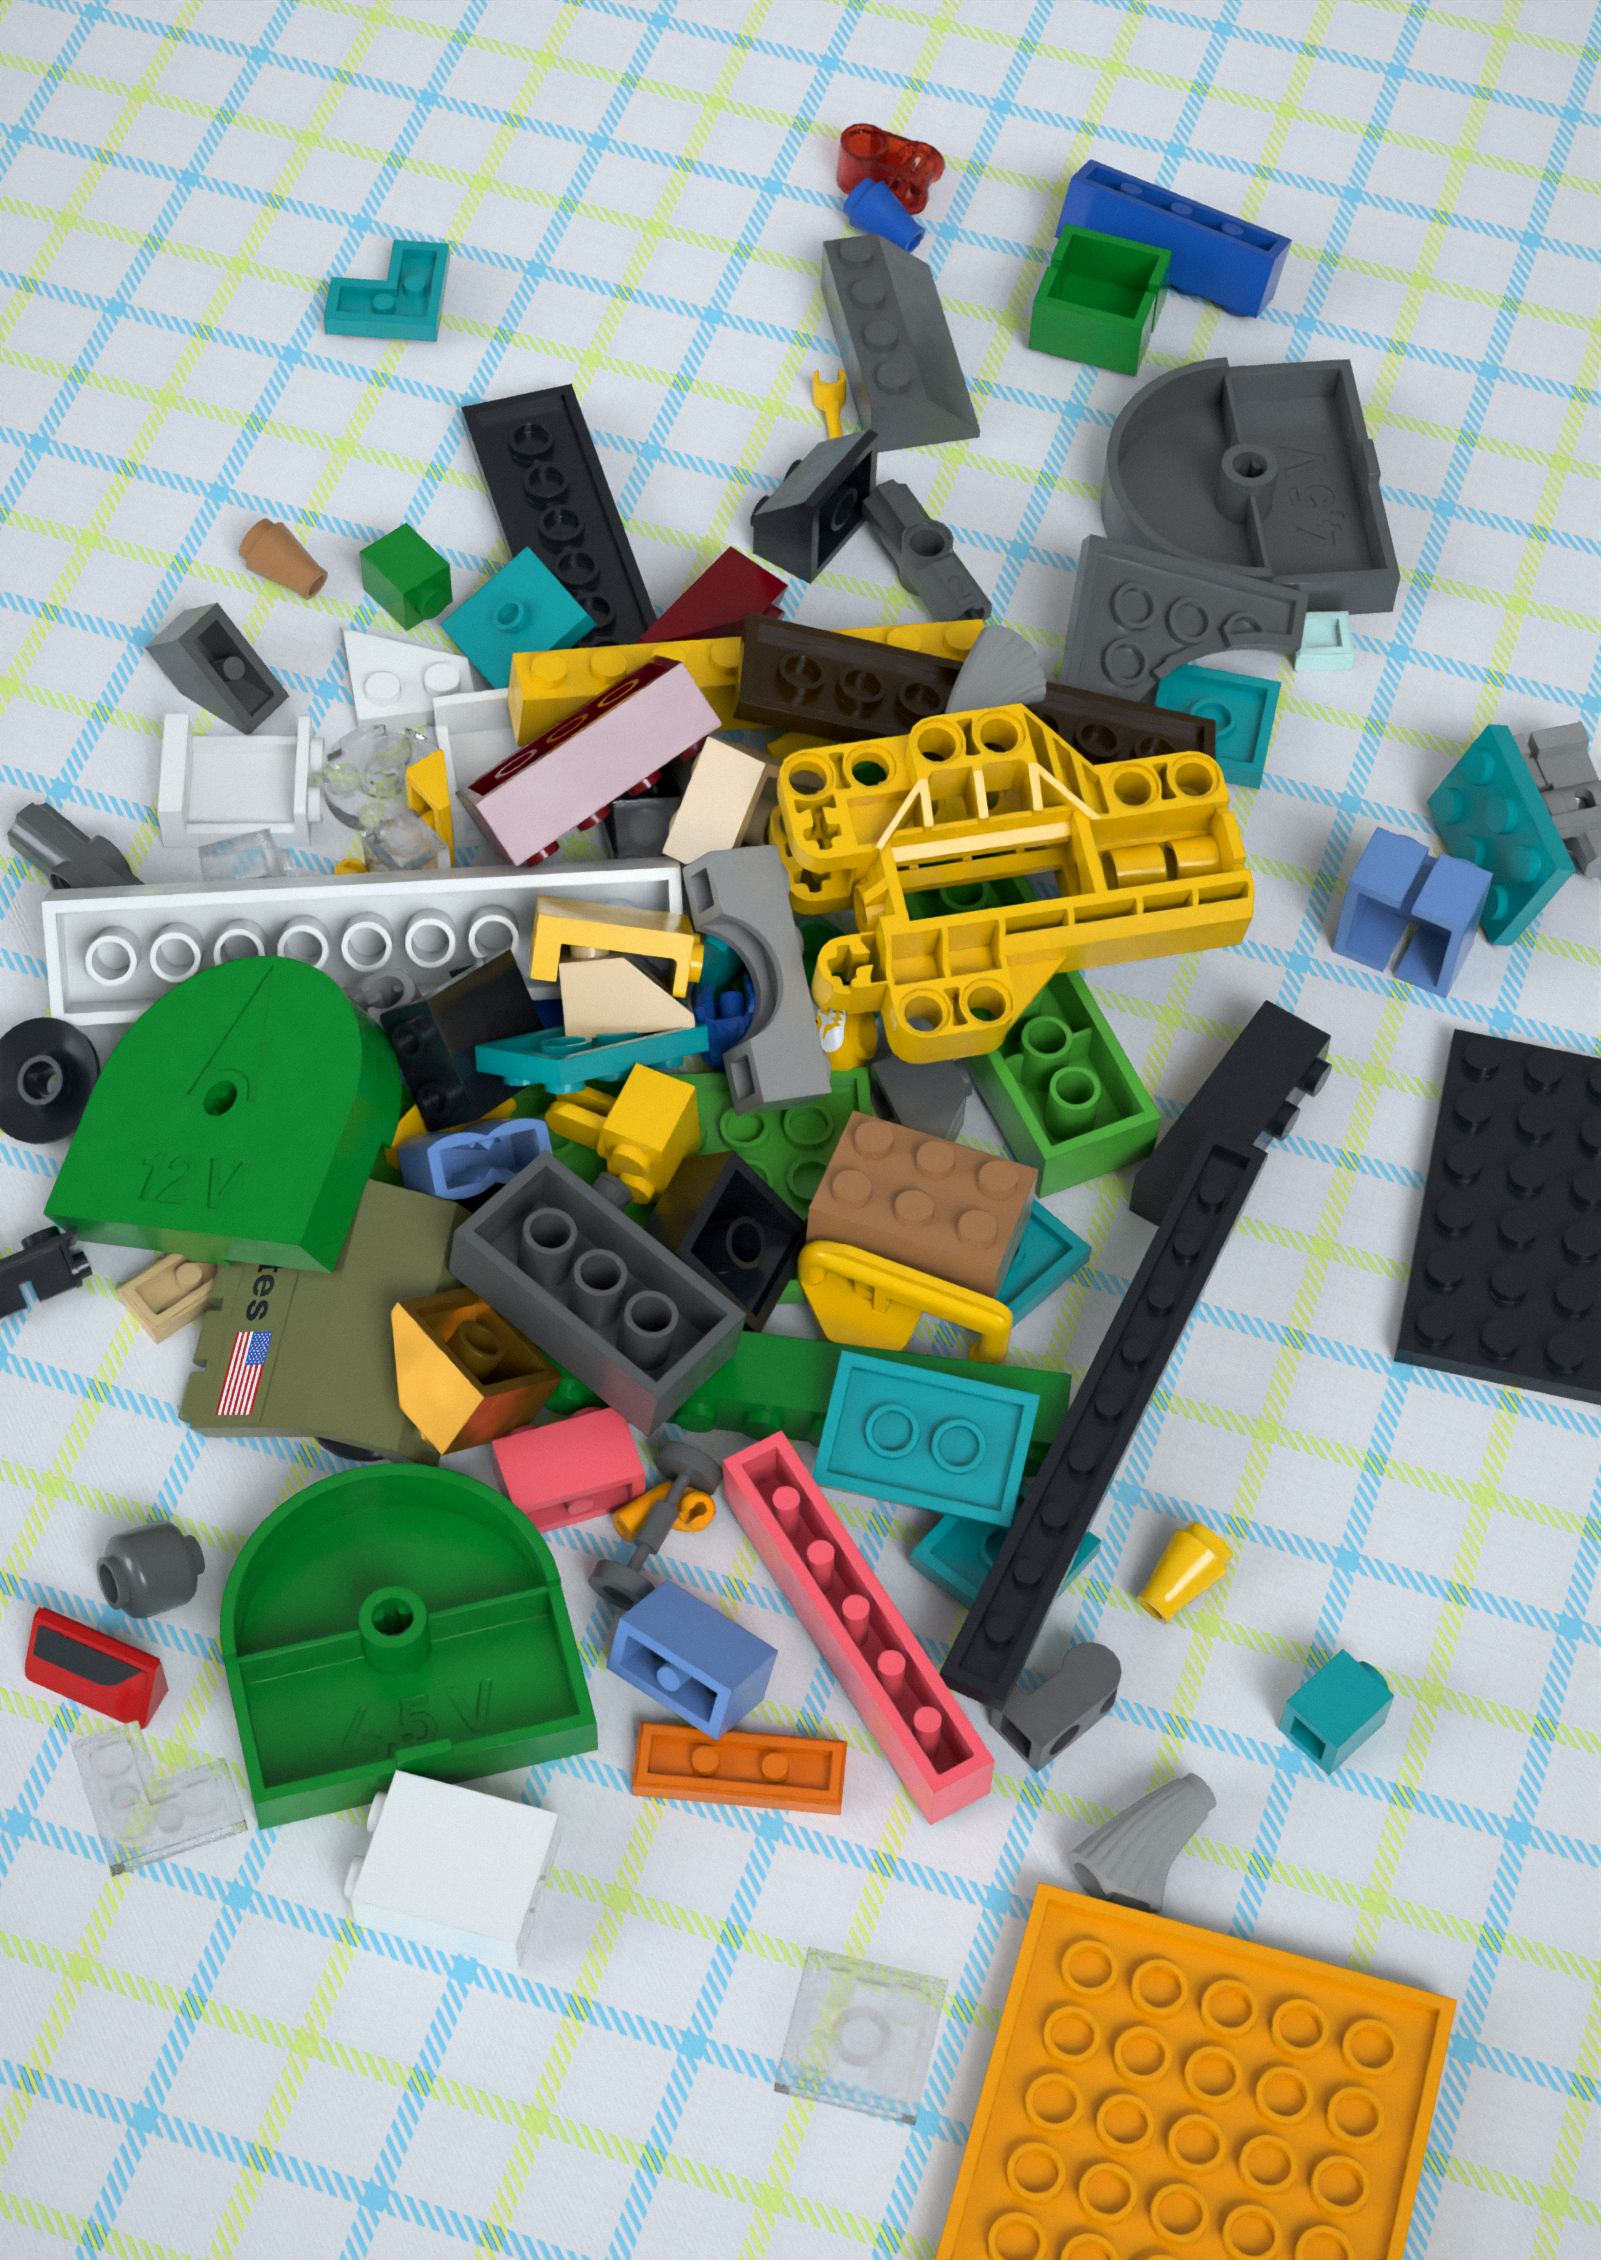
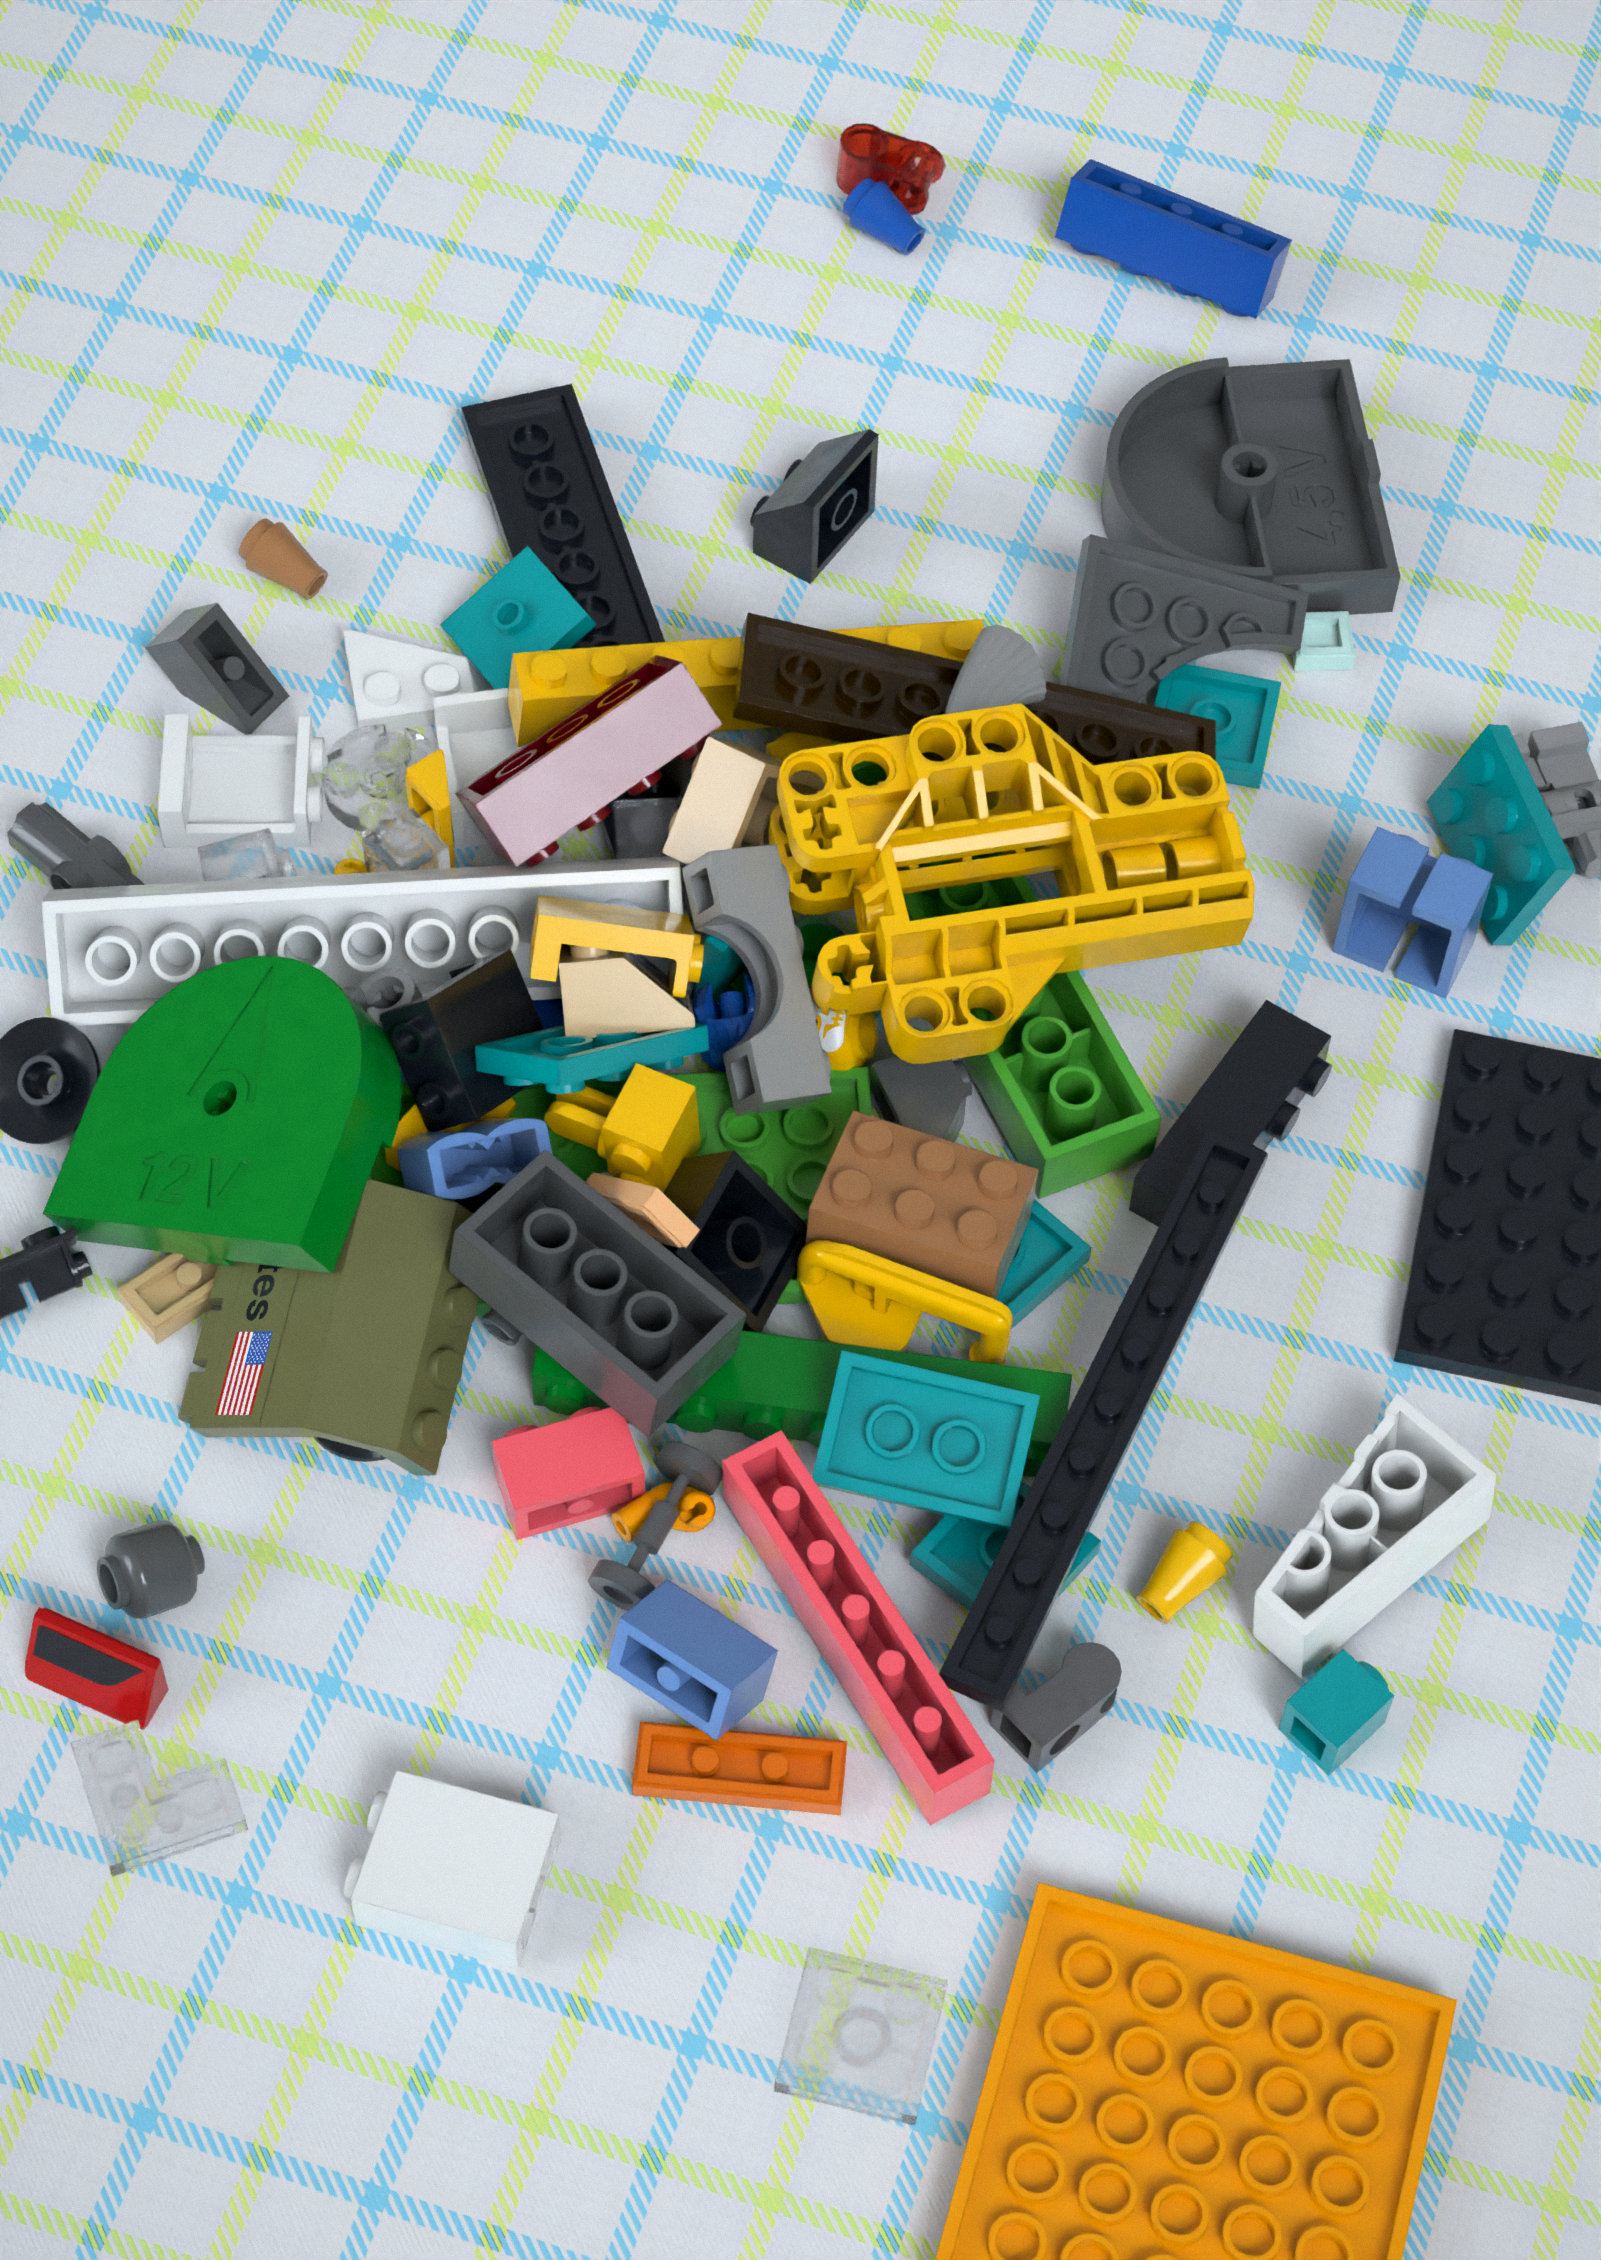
(398, 308): teal plate -> none
(406, 577): green brick -> none
(465, 1690): green piece -> none
(466, 1370): pearl gold slope -> none
(647, 1208): none -> light nougat tile
(720, 602): dark red slope -> none
(830, 399): yellow hand -> none
(895, 344): dark grey slope -> none
(924, 554): dark grey piece -> none
(1100, 299): green piece -> none
(1136, 1848): light grey piece -> none
(1375, 1535): none -> white wedge

